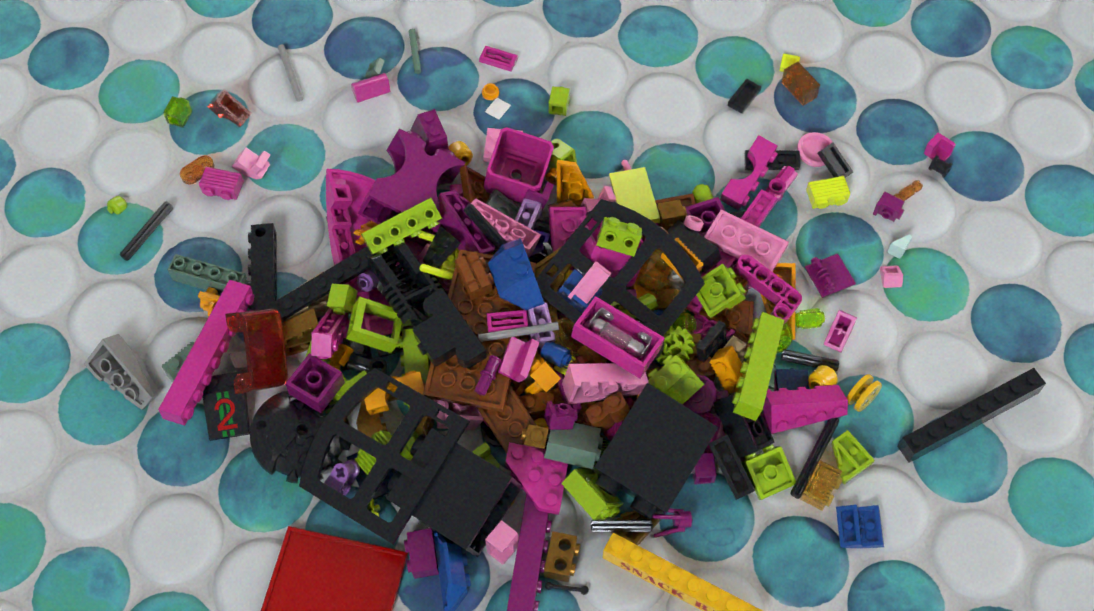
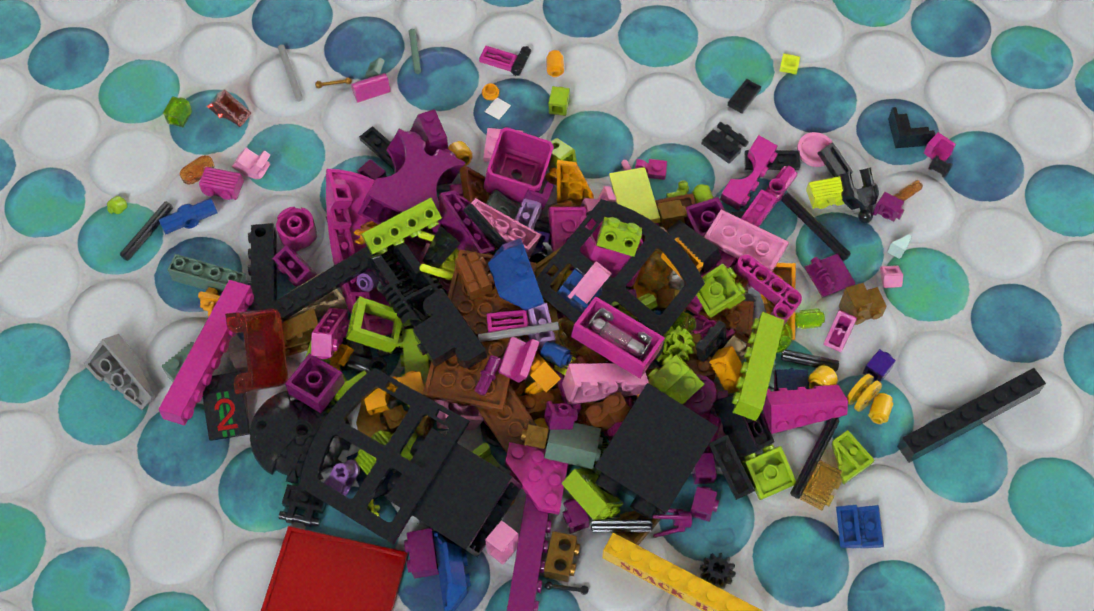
(188, 216): none -> blue piece
(294, 266): none -> magenta brick
(296, 228): none -> dark pink brick
(298, 498): none -> black plate
(319, 84): none -> pearl gold hinge
(341, 298): lime brick -> none
(372, 170): none -> magenta brick
(378, 144): none -> black tile
(394, 417): none -> pearl gold brick
(520, 61): none -> black axle
(555, 63): none -> light orange brick
(575, 516): none -> magenta brick
(655, 168): none -> dark pink plate
(681, 190): none -> lime arm
(693, 223): bright pink tile -> none
(704, 503): none -> magenta brick
(722, 146): none -> black plate
(722, 565): none -> black gear
(800, 83): clear orange brick -> none
(816, 226): none -> black axle
(862, 197): none -> black connector
(862, 303): none -> pearl gold brick
(879, 365): none -> dark purple brick
(881, 408): none -> yellow brick
(904, 135): none -> black panel

